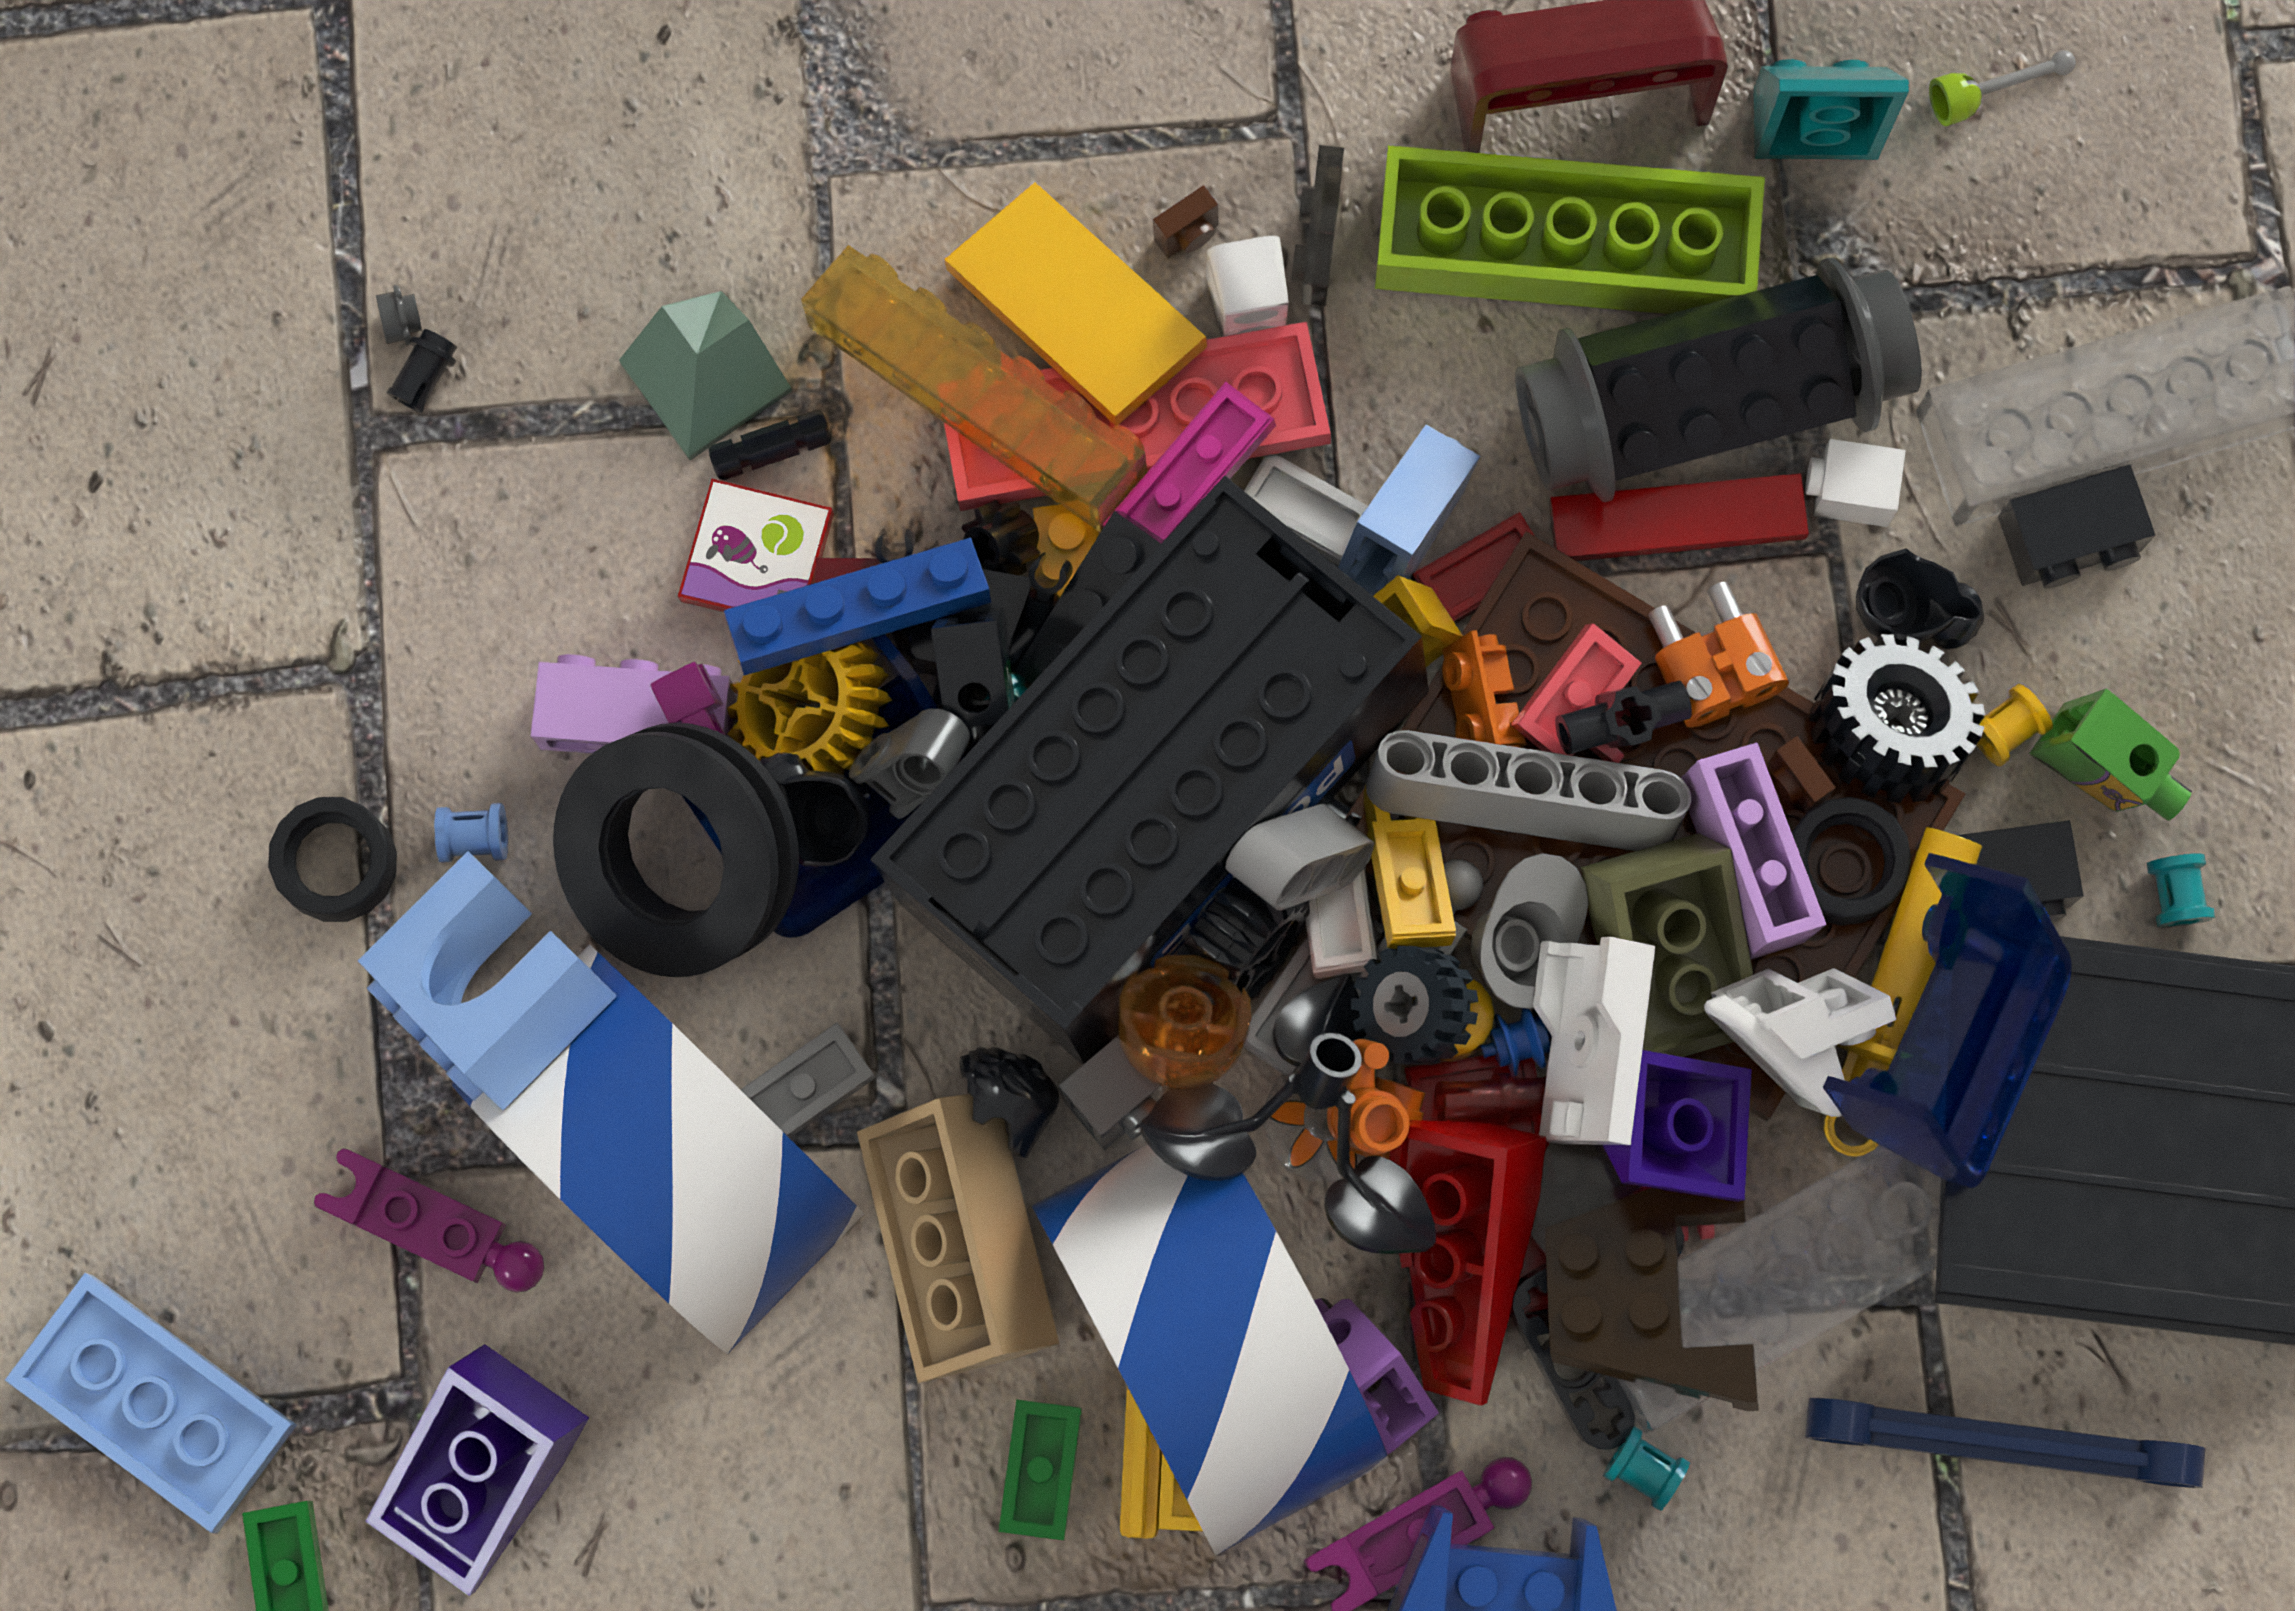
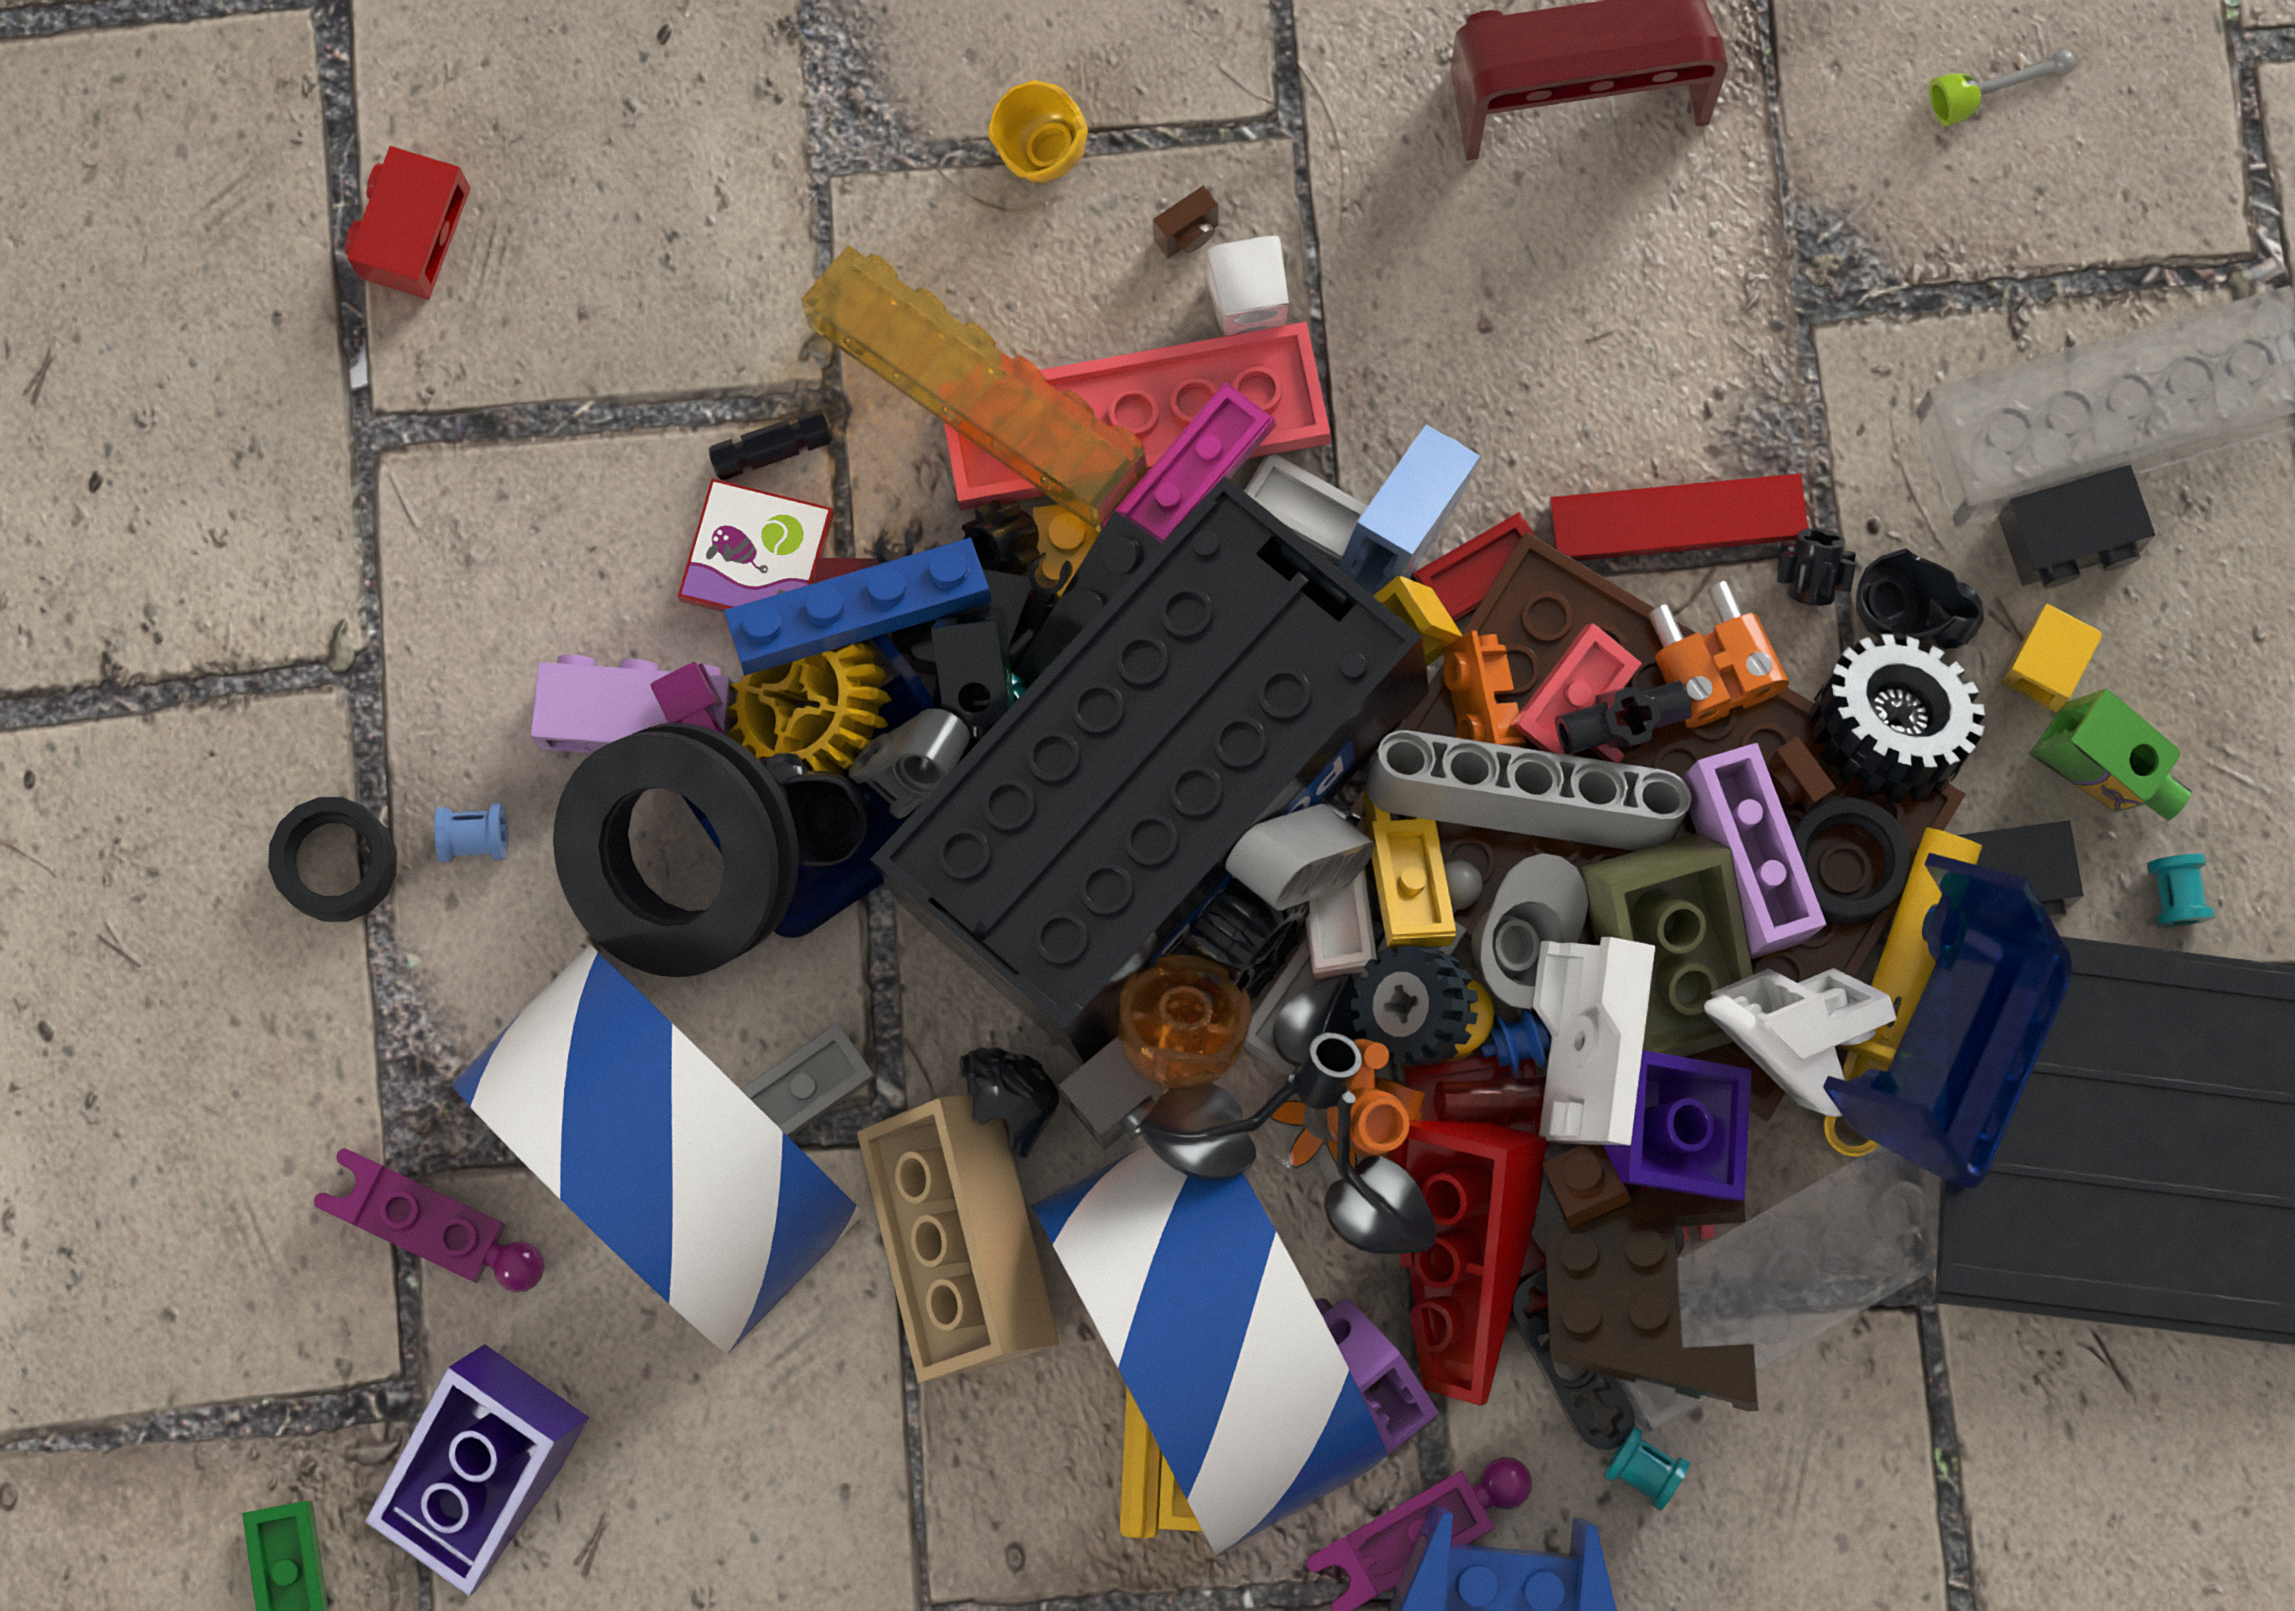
(150, 1403): light blue plate -> none
(398, 315): dark grey plate -> none
(407, 222): none -> red brick
(422, 370): black pin -> none
(514, 1027): light blue arch -> none
(703, 370): sand green slope -> none
(1038, 131): none -> yellow hair
(1040, 1470): green plate -> none
(1076, 303): yellow tile -> none
(1320, 210): clear smoke wing -> none
(1566, 231): lime brick -> none
(1585, 1183): none -> reddish brown plate
(1718, 377): black brick -> none
(1816, 567): none -> black gear
(1825, 110): teal slope -> none
(1856, 482): white brick -> none
(2008, 1443): dark blue piece -> none
(2013, 724): yellow bush -> none
(2051, 658): none -> yellow panel

